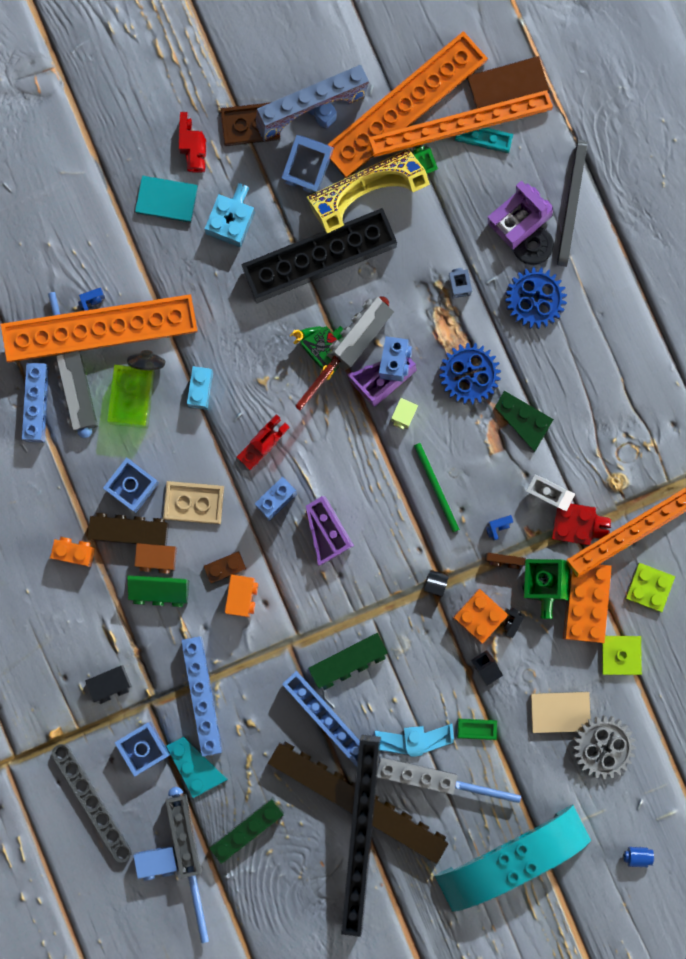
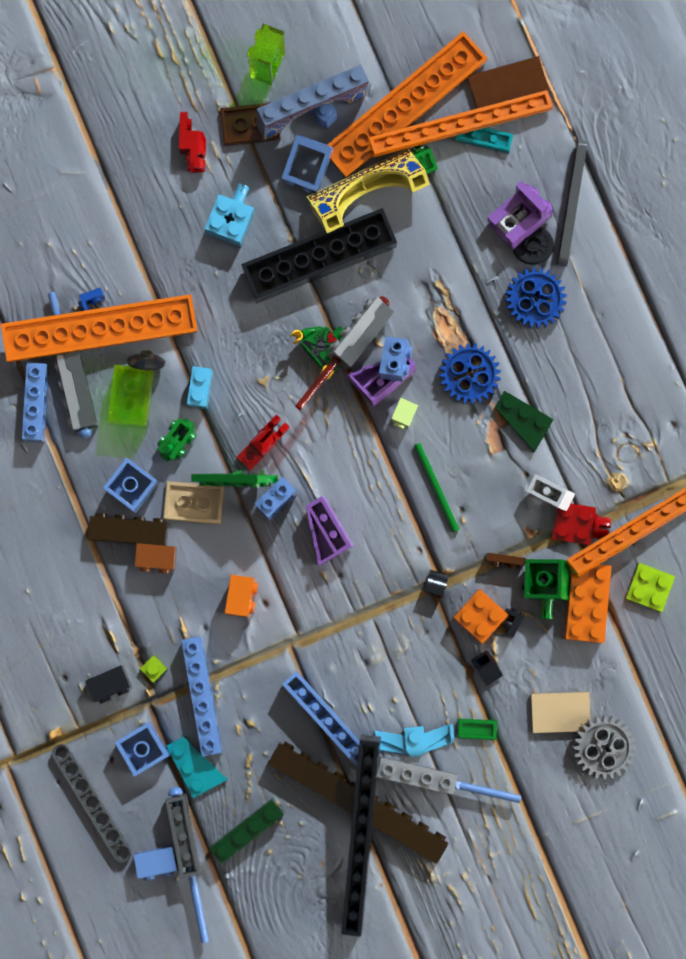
(72, 553): orange brick -> none
(153, 668): none -> lime plate
(158, 590): green slope -> none
(166, 199): teal tile -> none
(173, 444): none -> green brick
(224, 567): reddish brown plate -> none
(235, 479): none -> green plate
(266, 53): none -> clear neon green brick
(348, 660): dark green brick -> none
(460, 275): sand blue brick -> none
(501, 524): blue bracket -> none
(514, 861): teal slope -> none
(622, 655): lime plate -> none
(639, 857): blue brick -> none

